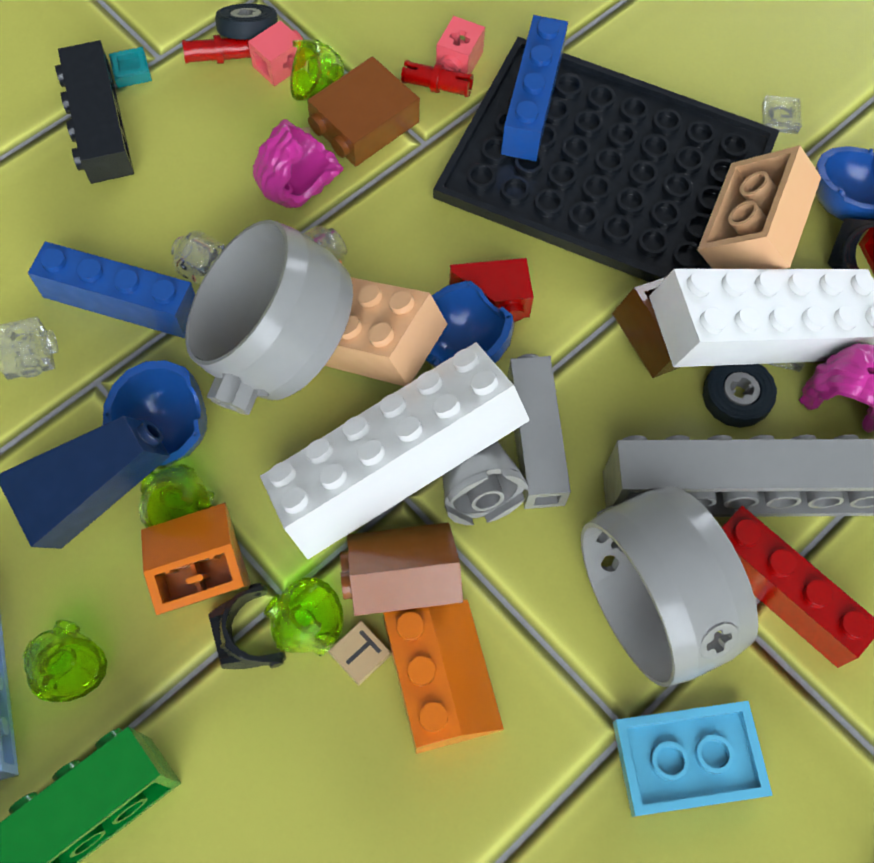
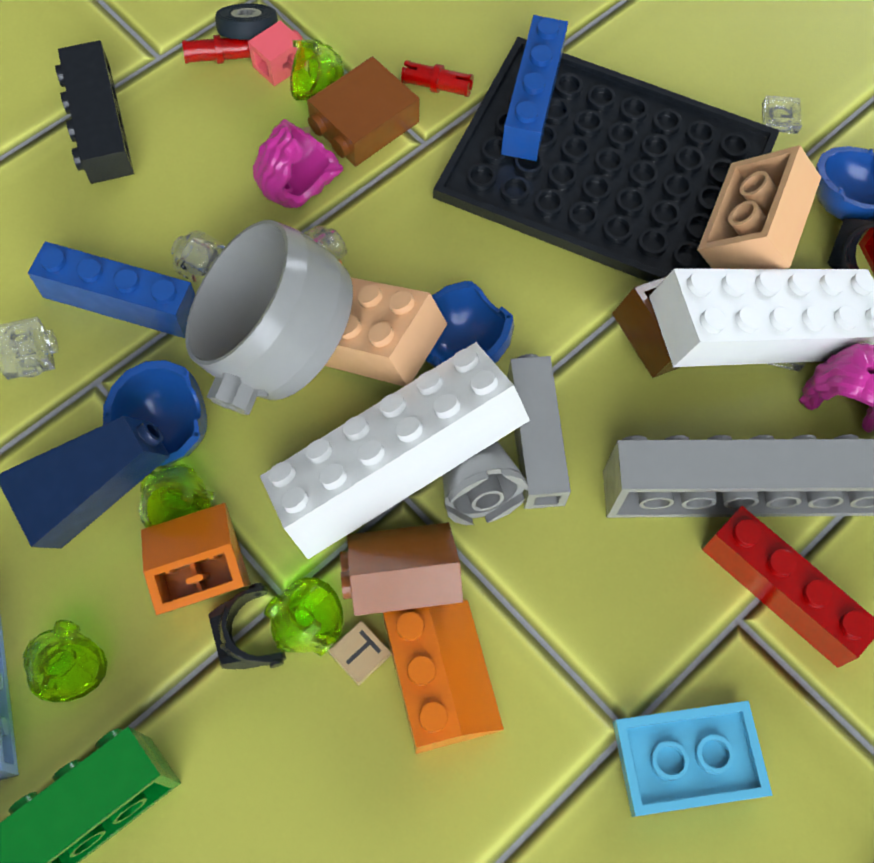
(130, 67): teal tile -> none
(460, 54): coral brick -> none
(502, 282): red slope -> none
(670, 585): light grey cylinder -> none
(734, 411): black bush -> none

